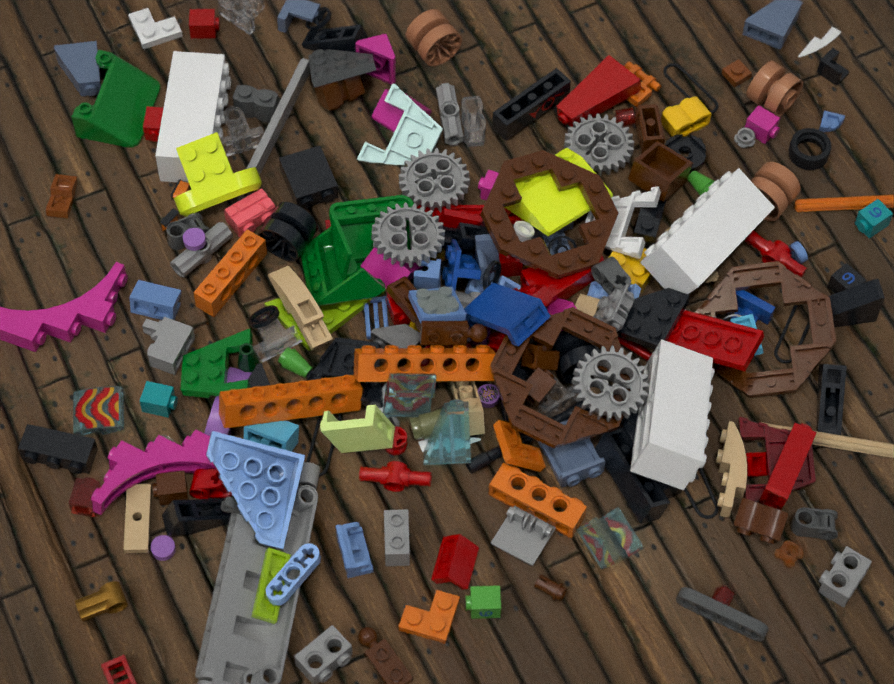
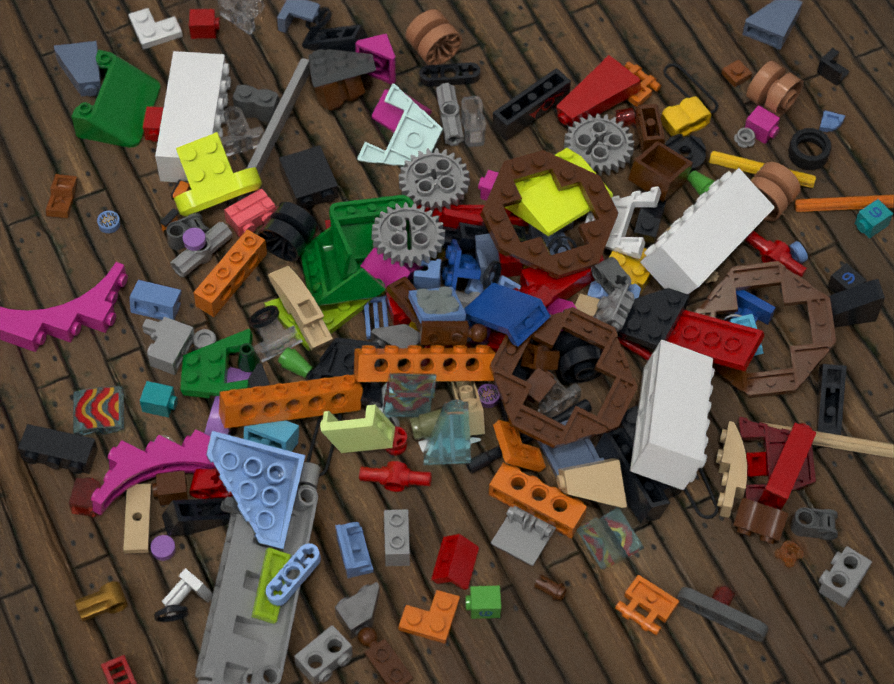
(108, 221): none -> medium blue tile
(178, 593): none -> white piece
(203, 338): none -> light grey tile
(358, 610): none -> flat silver slope
(433, 70): none -> black beam
(524, 230): white tile -> none
(594, 481): none -> tan slope
(604, 402): light grey gear -> none
(650, 598): none -> orange plate
(753, 166): none -> yellow axle
(783, 334): black piece -> none
(817, 43): white sticker -> none

